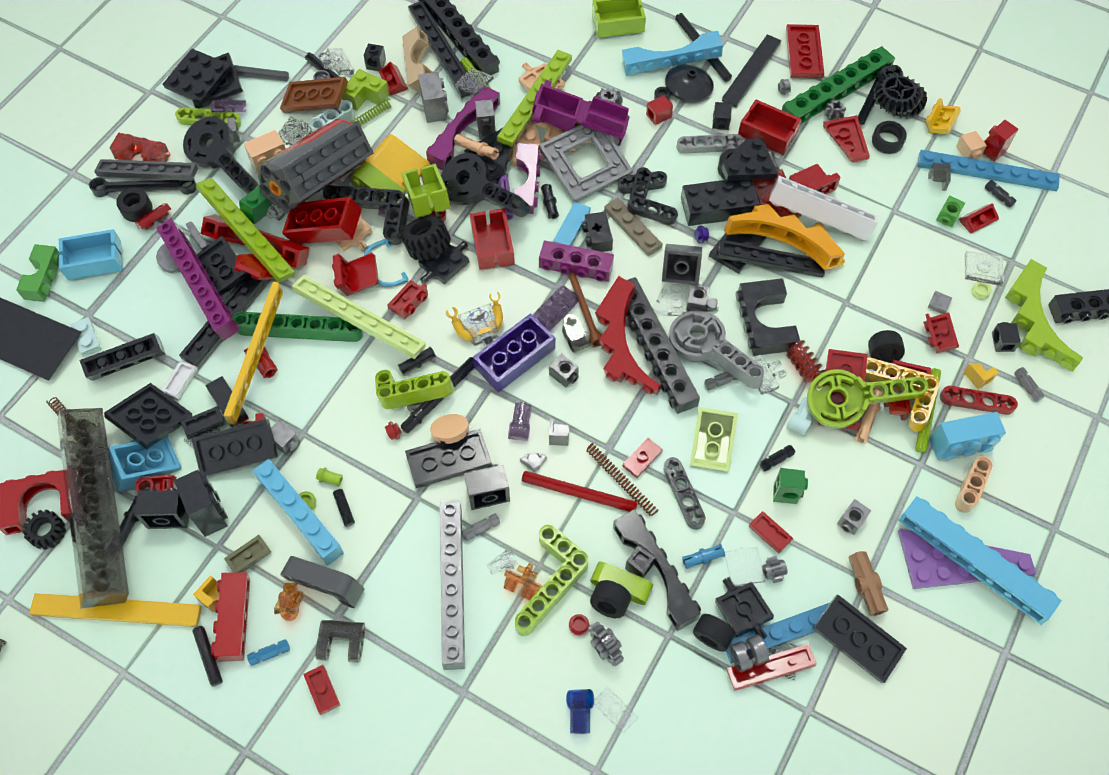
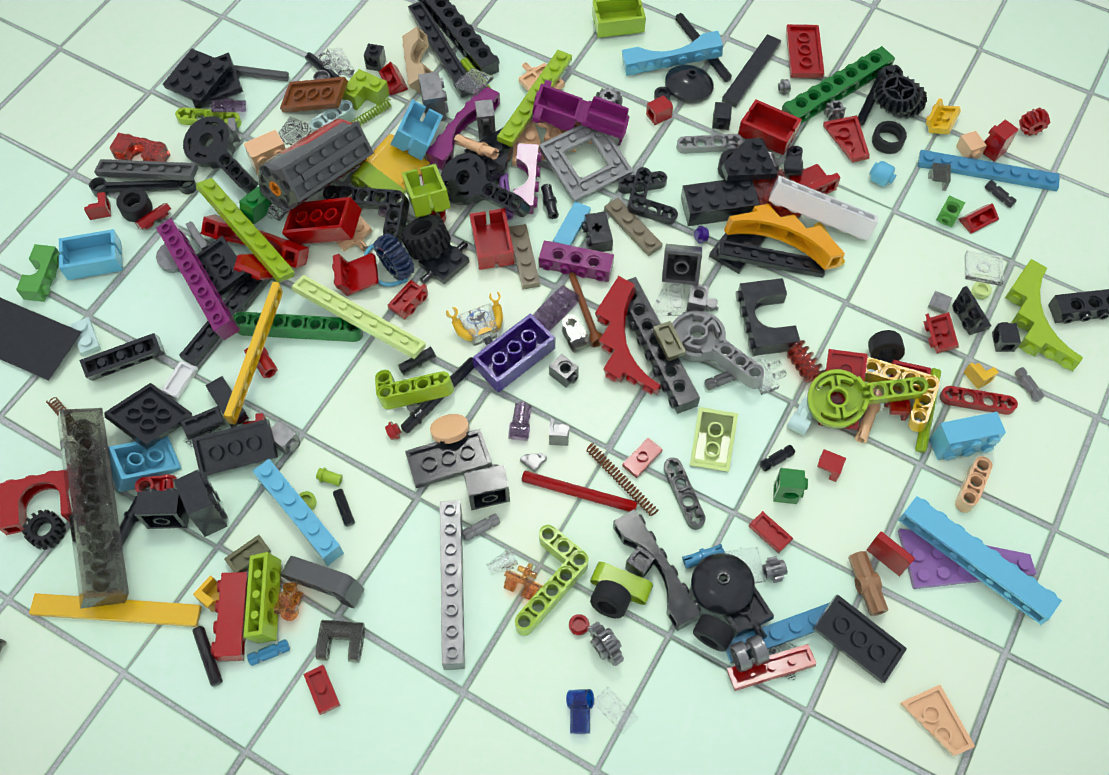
(99, 210): none -> red panel
(262, 597): none -> lime brick
(393, 256): none -> dark blue gear
(414, 134): none -> medium azure piece
(524, 257): none -> dark tan plate
(669, 340): none -> olive plate
(720, 596): none -> black dish
(793, 164): none -> black piece
(832, 463): none -> red panel
(857, 510): flat silver brick -> none
(882, 173): none -> medium azure head
(890, 553): none -> red tile
(940, 719): none -> light nougat wing
(970, 312): none -> black bracket
(1034, 121): none -> red gear

